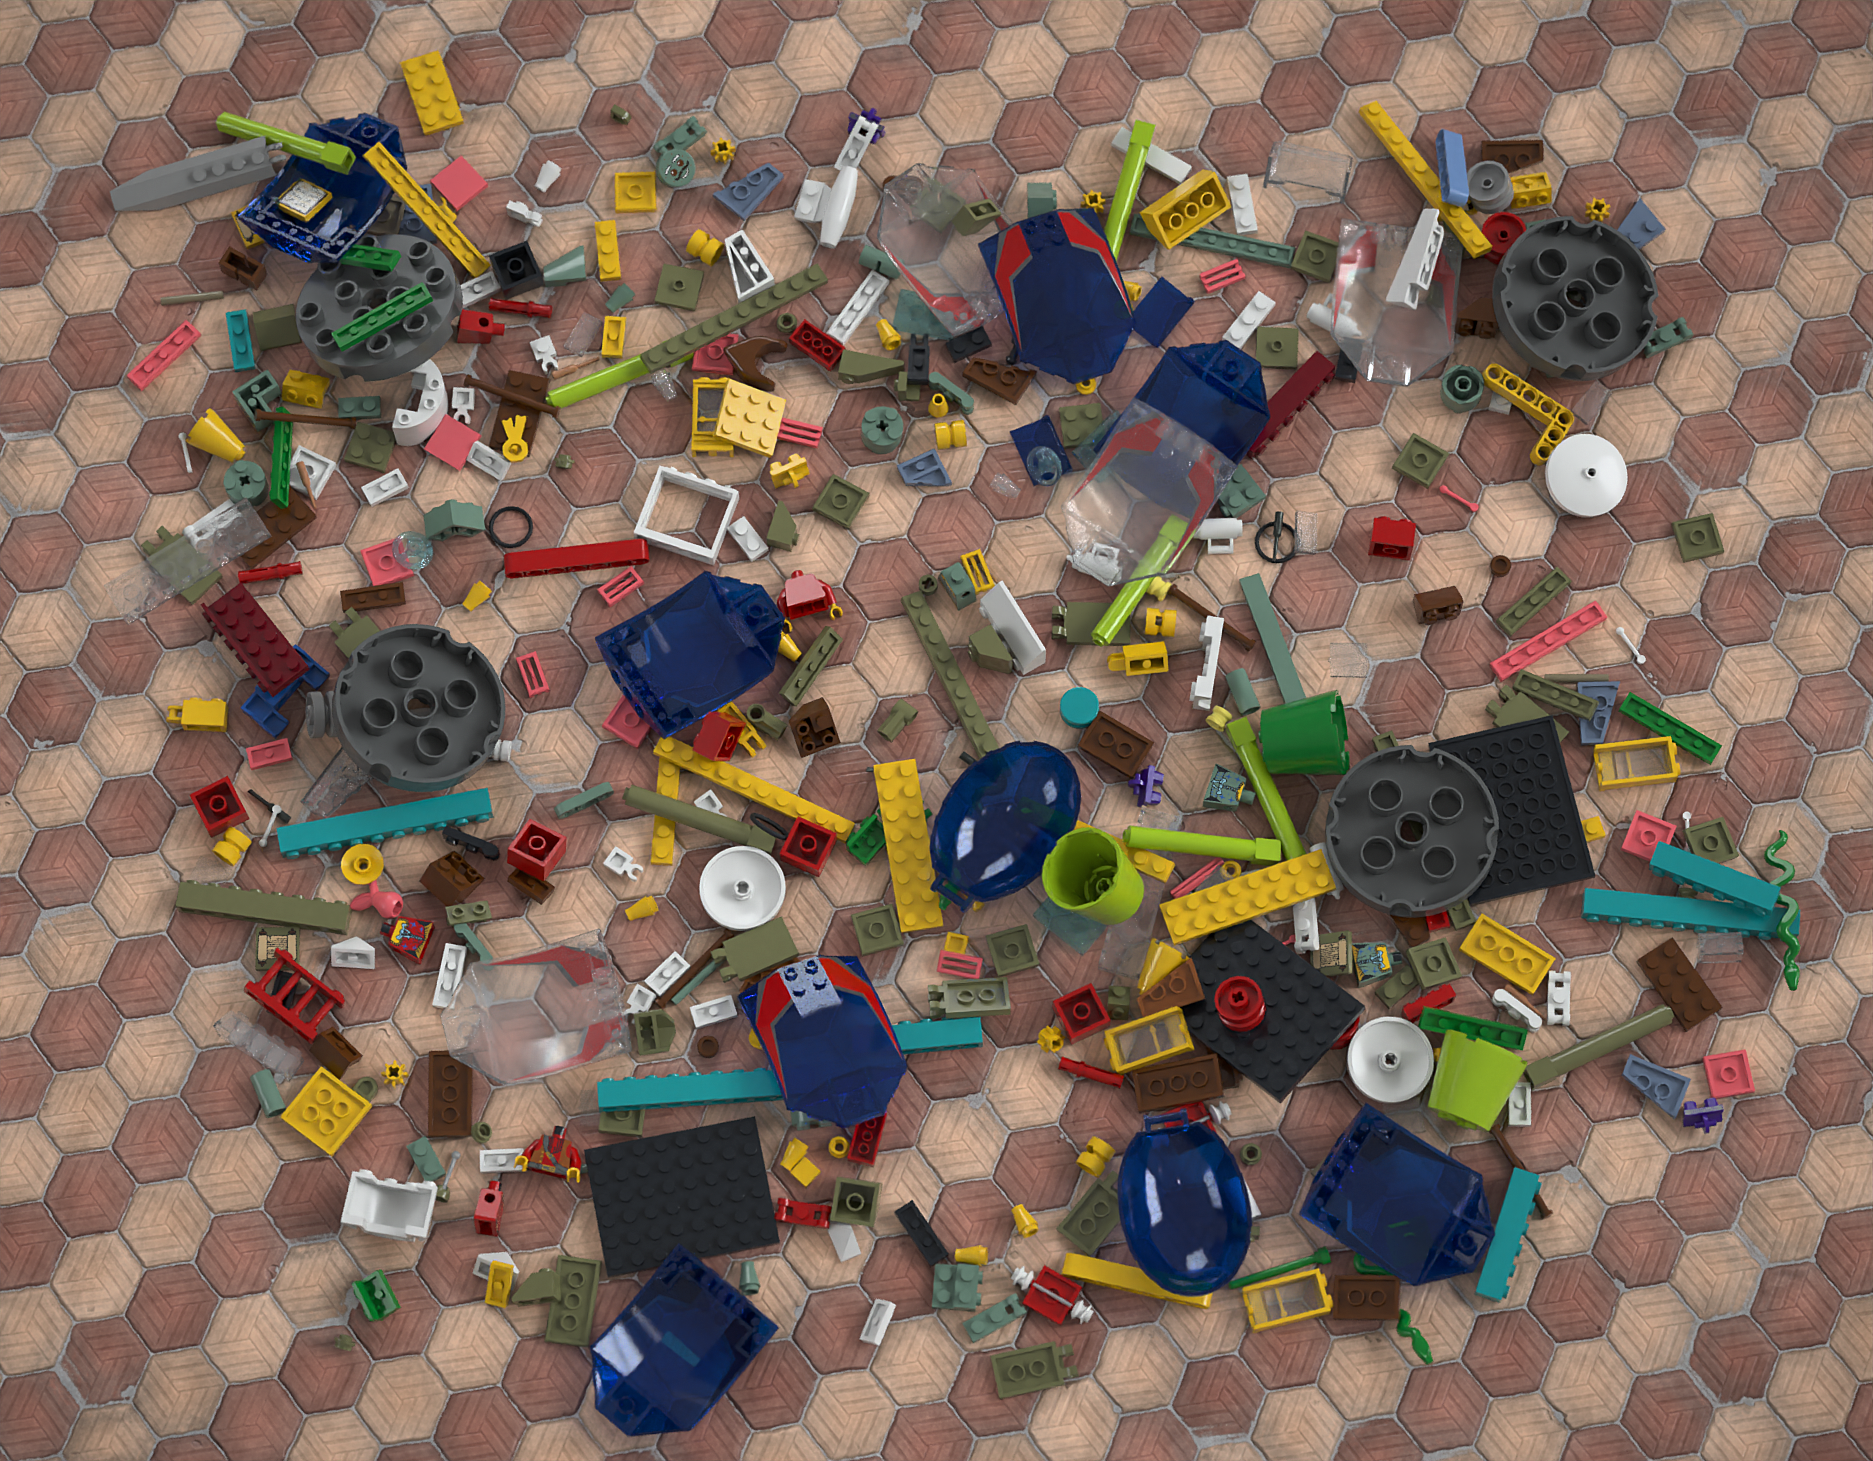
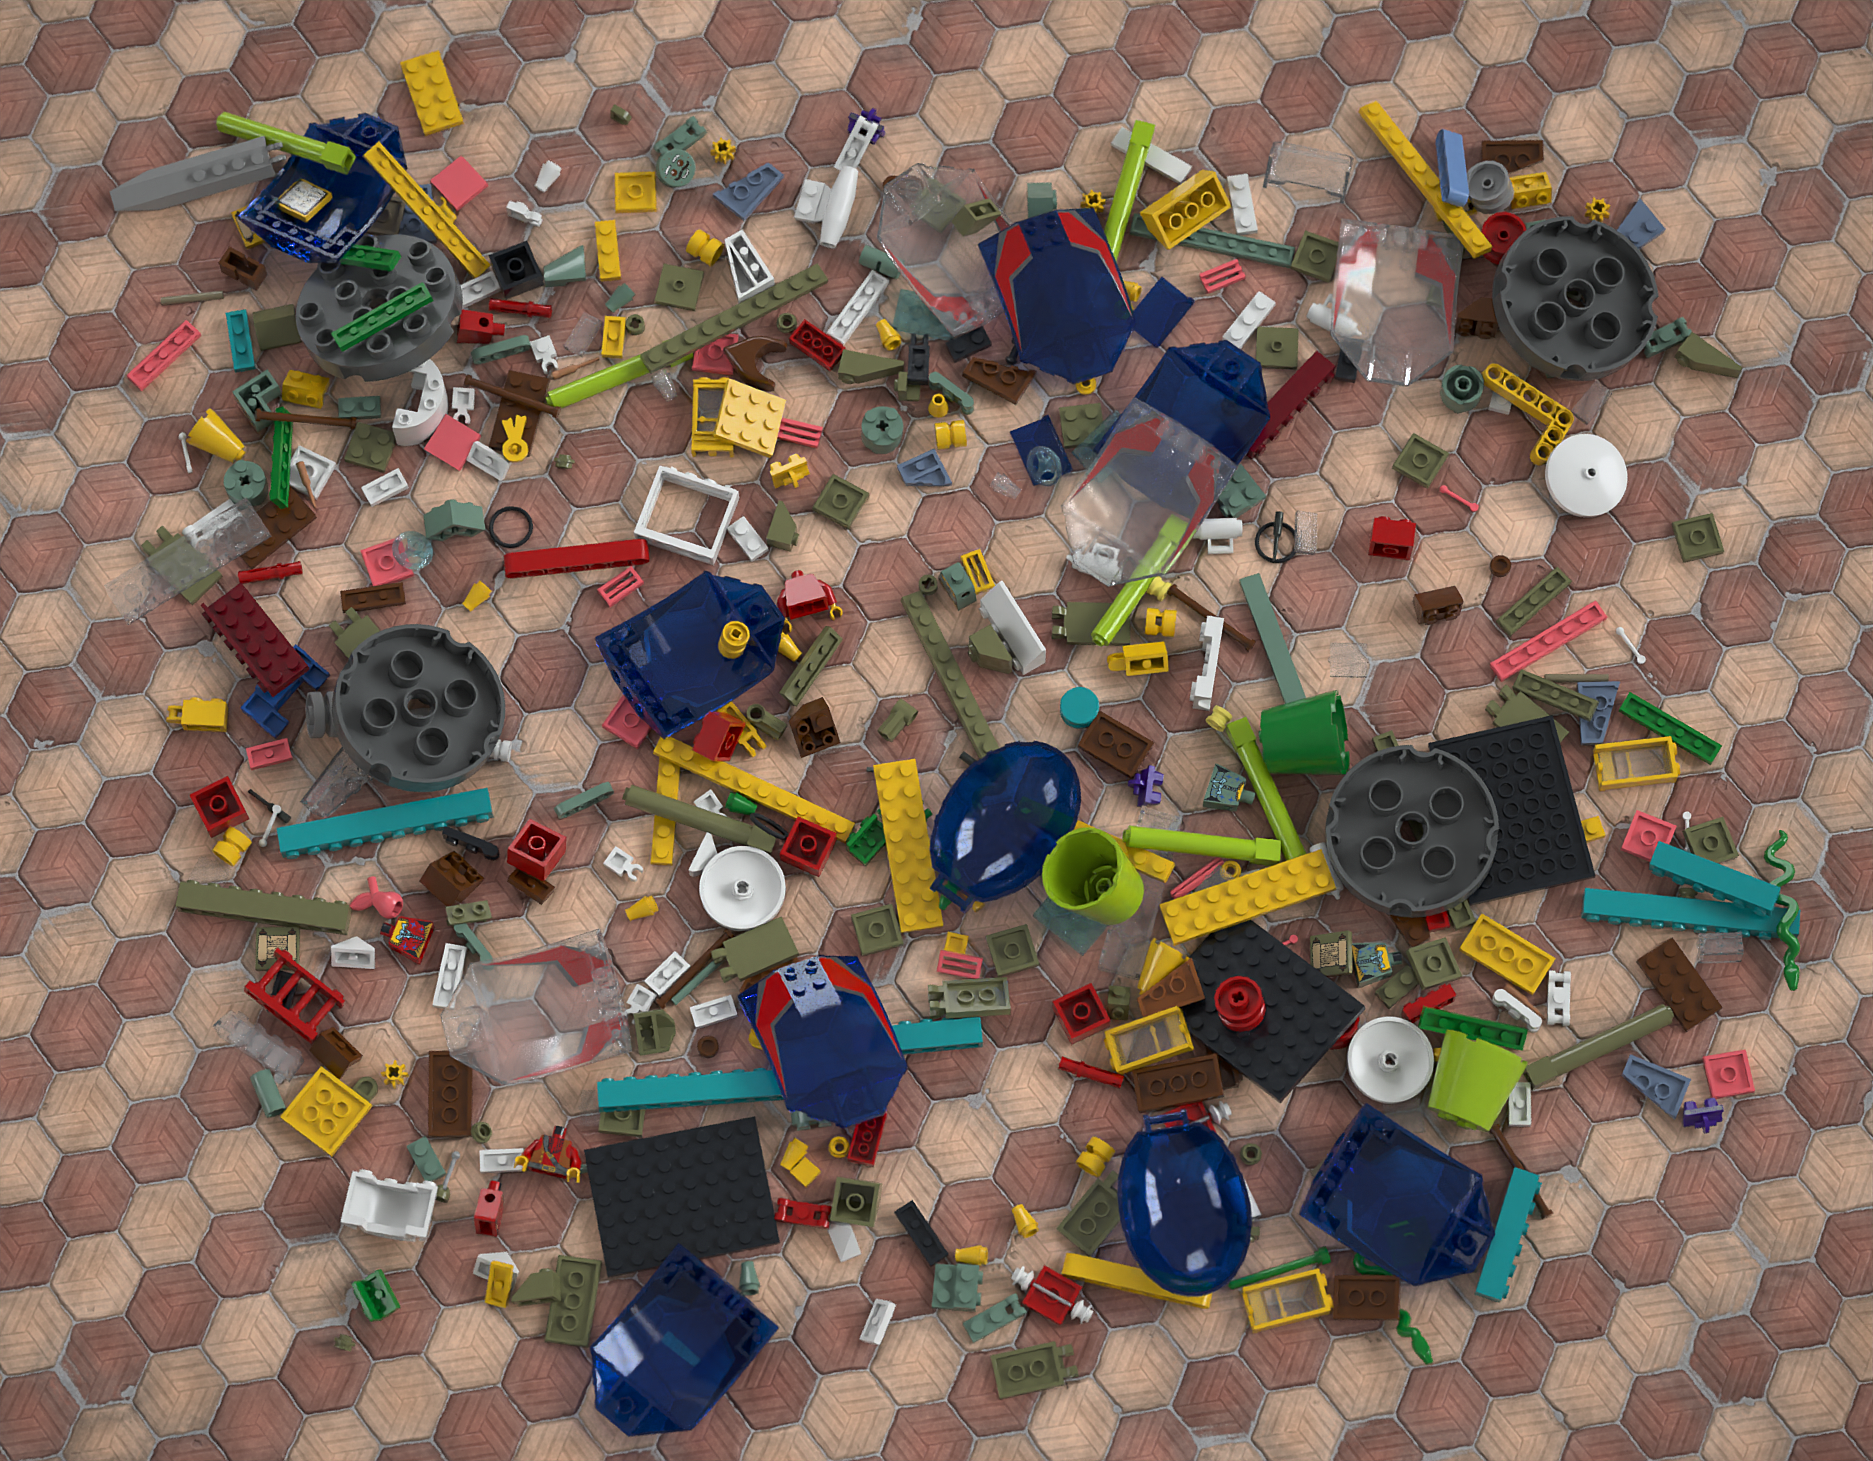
(360, 855): yellow dish -> none
(501, 349): none -> sand green beam
(537, 690): coral tile -> none
(631, 330): none -> olive bush
(704, 855): none -> white slope
(733, 639): none -> yellow wheel
(739, 804): none -> green cone
(1050, 1039): yellow gear -> none
(1242, 692): sand green pin -> none
(1305, 926): white plate -> none
(1418, 262): white wedge -> none
(1703, 357): none -> olive slope

